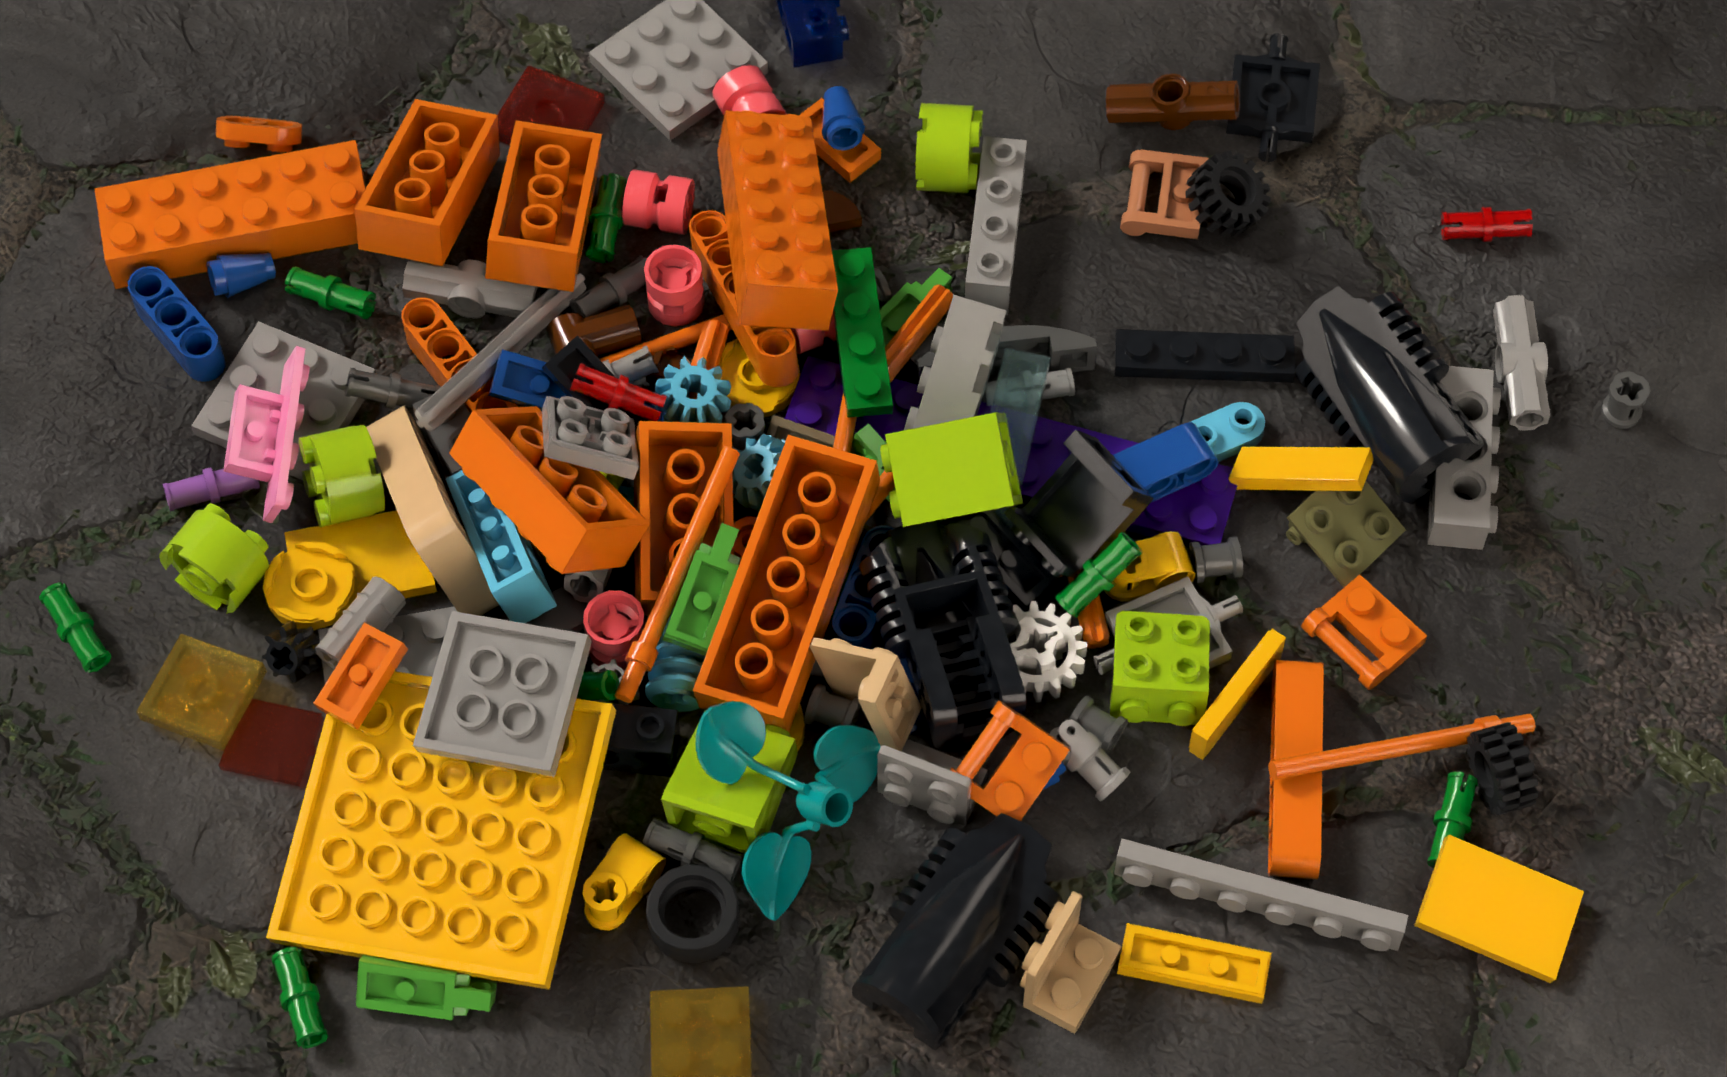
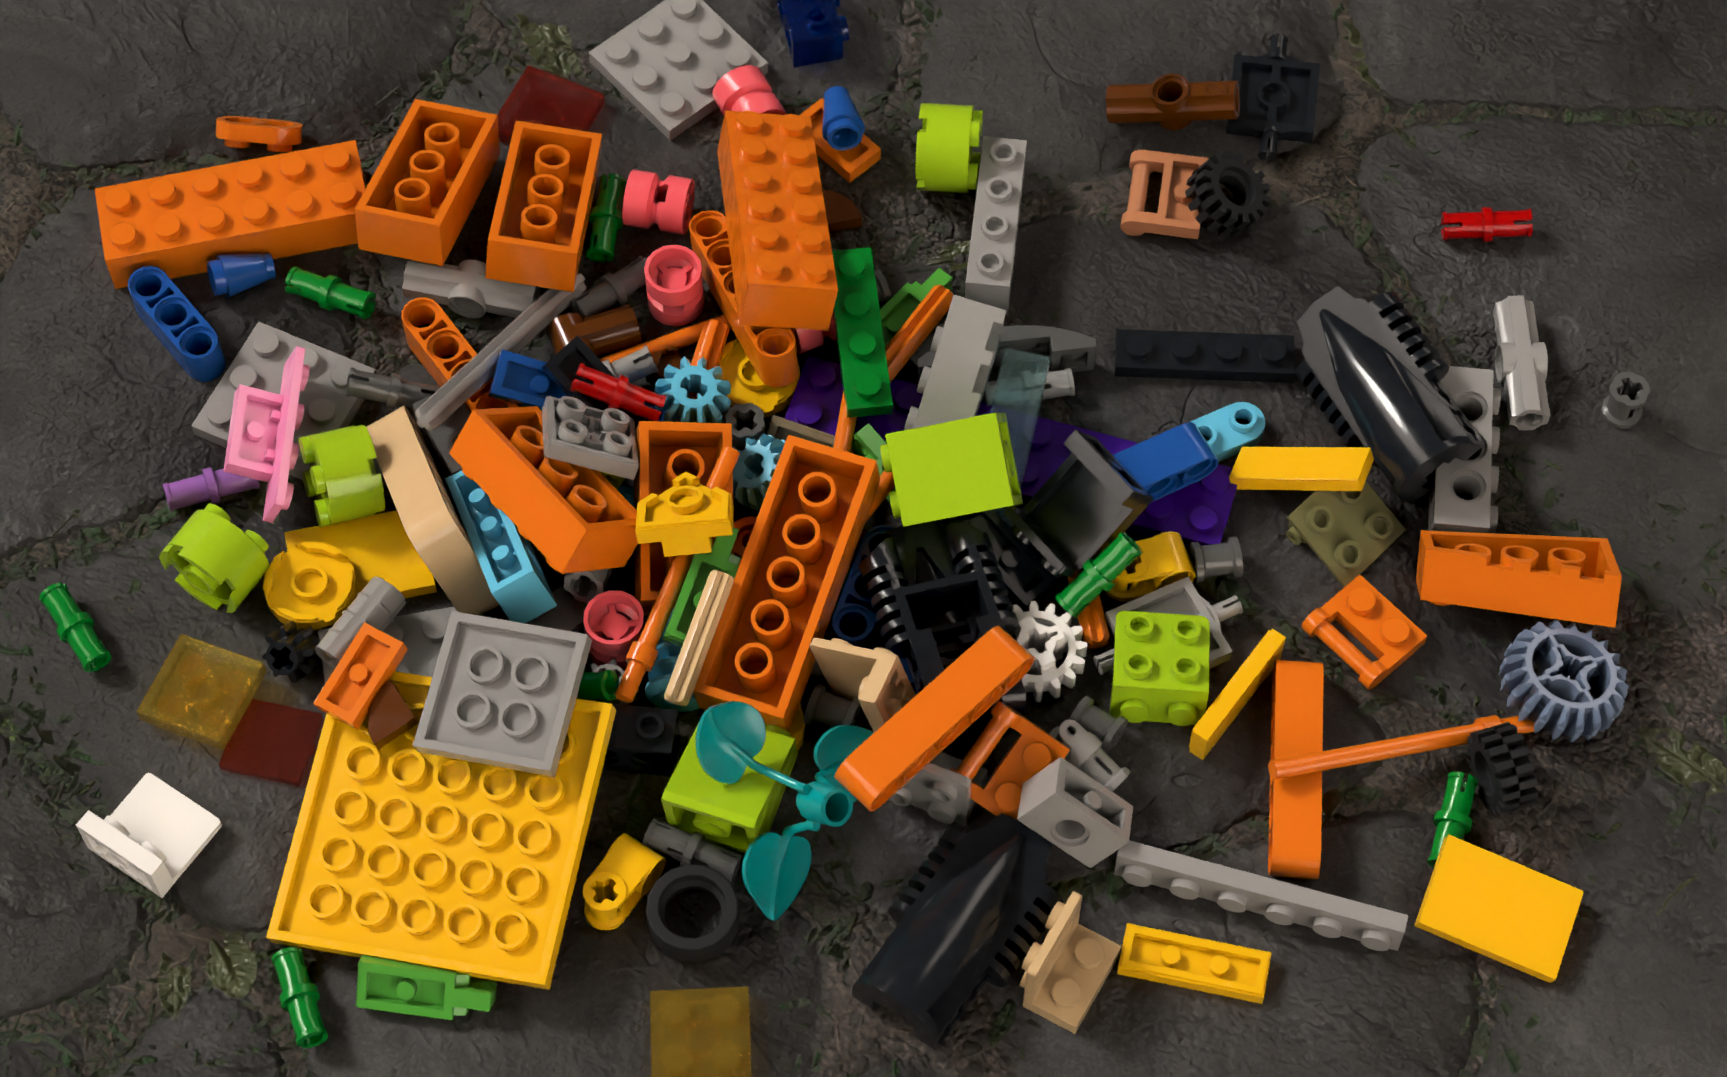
(151, 834): none -> white bracket
(389, 716): none -> reddish brown tile
(685, 517): none -> yellow plate
(699, 638): none -> tan axle
(934, 718): none -> orange beam
(1075, 812): none -> light grey brick
(1521, 574): none -> orange wedge
(1560, 693): none -> sand blue gear

